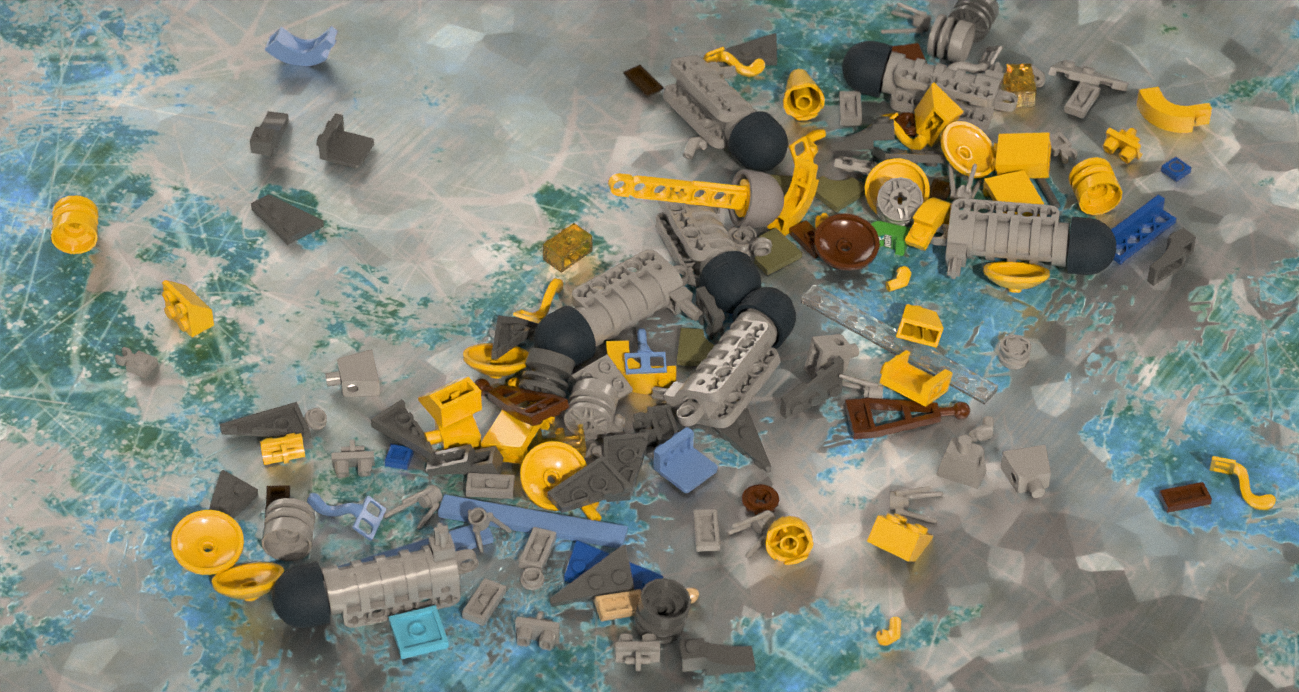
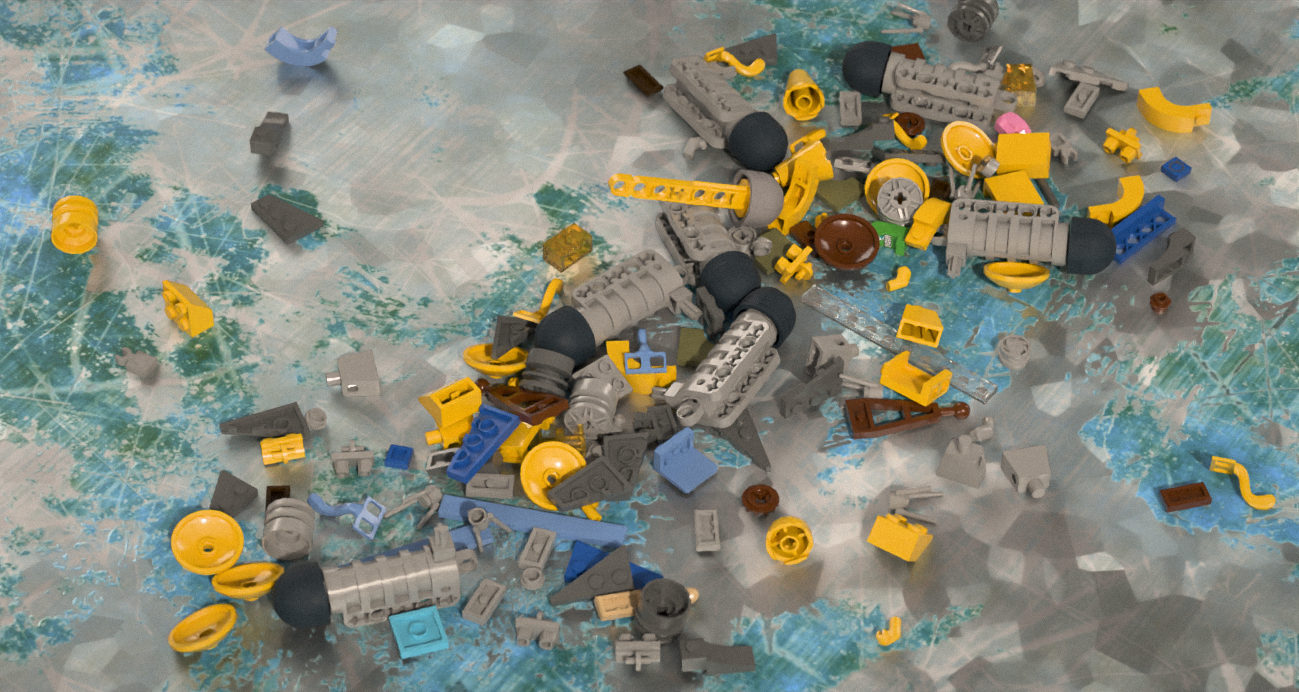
(203, 629): none -> yellow dish
(343, 146): dark grey bracket -> none
(402, 427): dark grey wing -> none
(485, 437): none -> blue wing
(760, 524): light grey plant -> none
(798, 266): none -> yellow hips
(812, 152): none -> yellow cone
(935, 113): yellow slope -> none
(950, 38): light grey wheel -> none
(987, 166): none -> light grey beam
(1011, 123): none -> bright pink rock
(1095, 186): yellow wheel -> none
(1130, 195): none -> yellow arch
(1160, 302): none -> reddish brown plate

